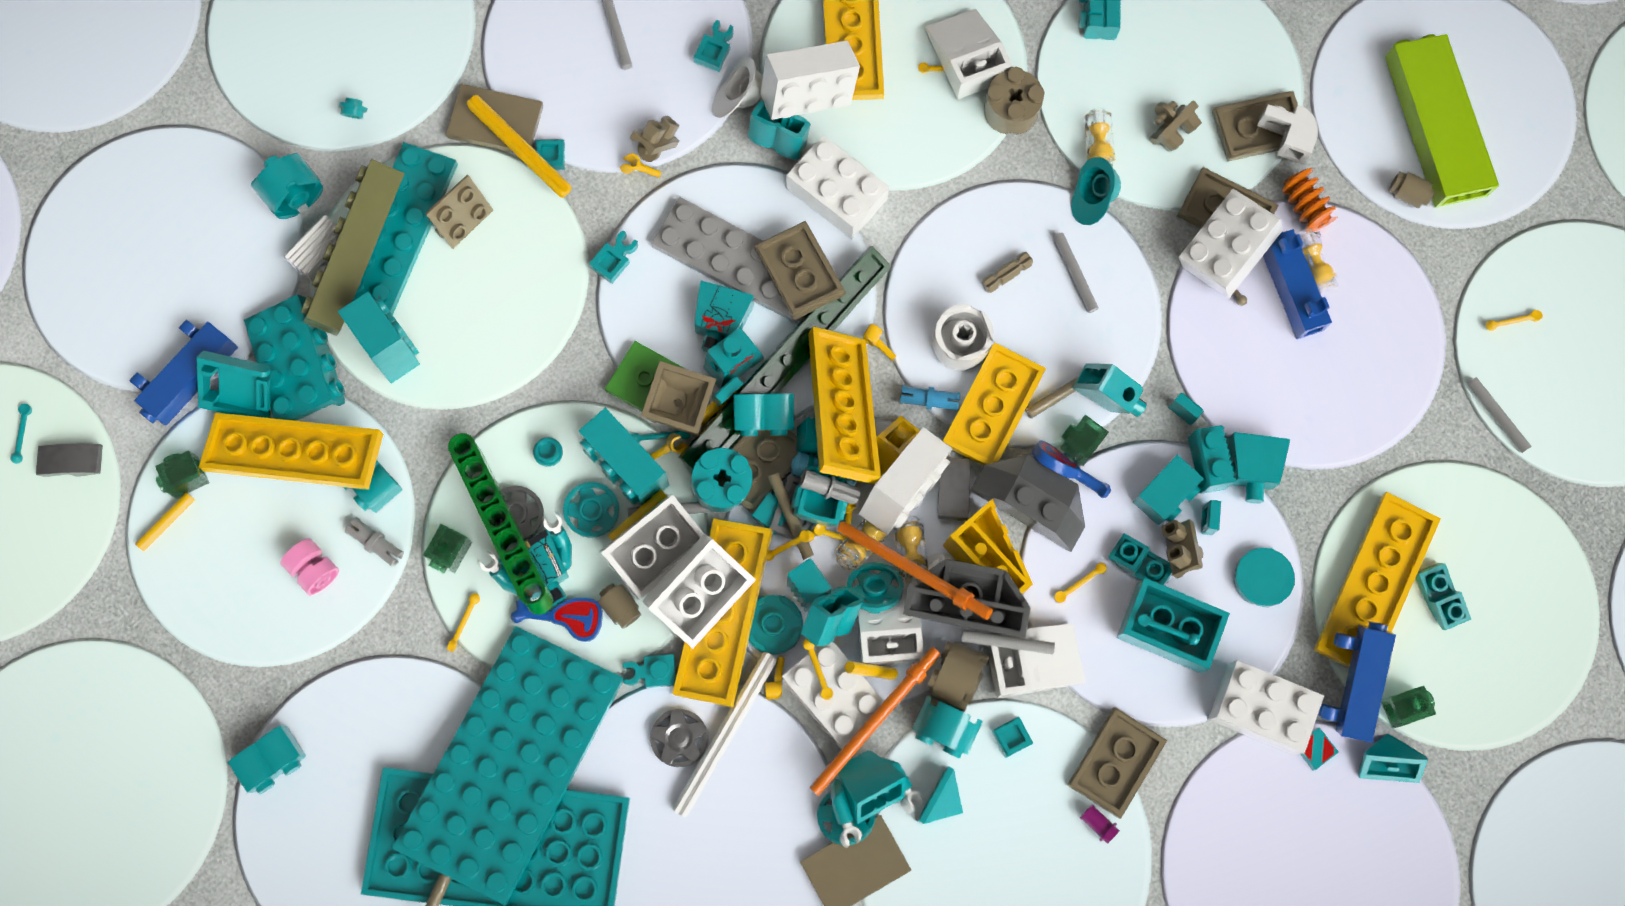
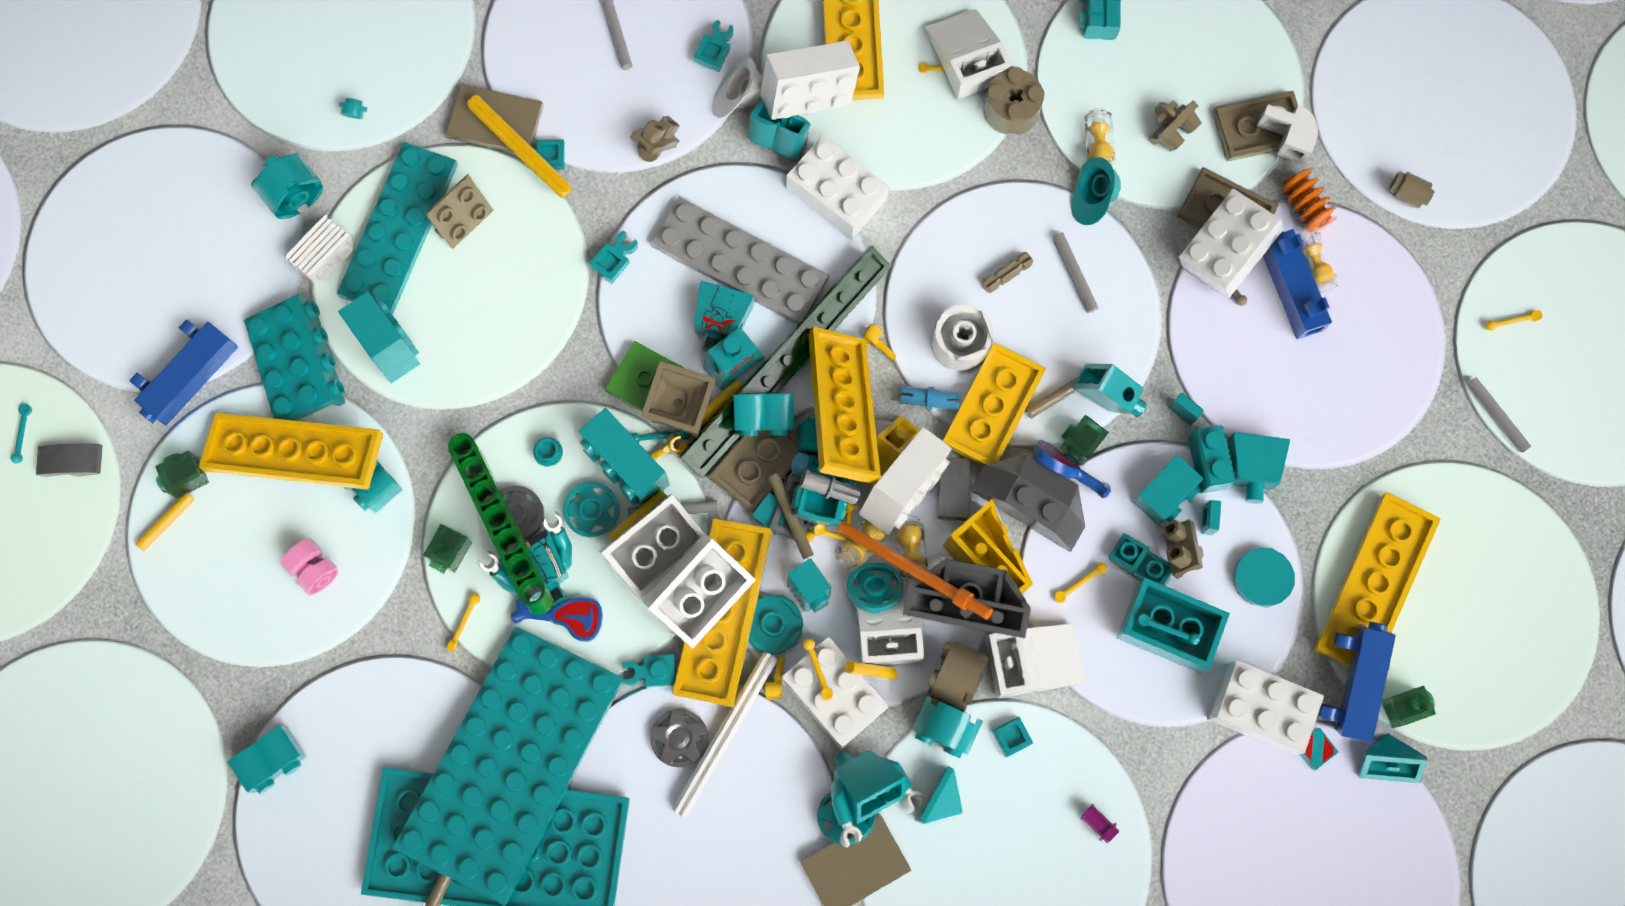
(242, 385): teal container -> none
(353, 247): olive brick -> none
(374, 542): light grey pin -> none
(619, 605): dark tan brick -> none
(636, 165): yellow hand -> none
(727, 390): teal tile -> none
(733, 467): teal brick -> none
(800, 270): dark tan tile -> none
(805, 536): yellow hinge -> none
(832, 615): teal brick -> none
(915, 674): orange bar -> none
(1007, 642): light grey bar -> none
(1117, 763): dark tan tile -> none
(1441, 119): lime brick -> none
(1441, 597): teal slope -> none

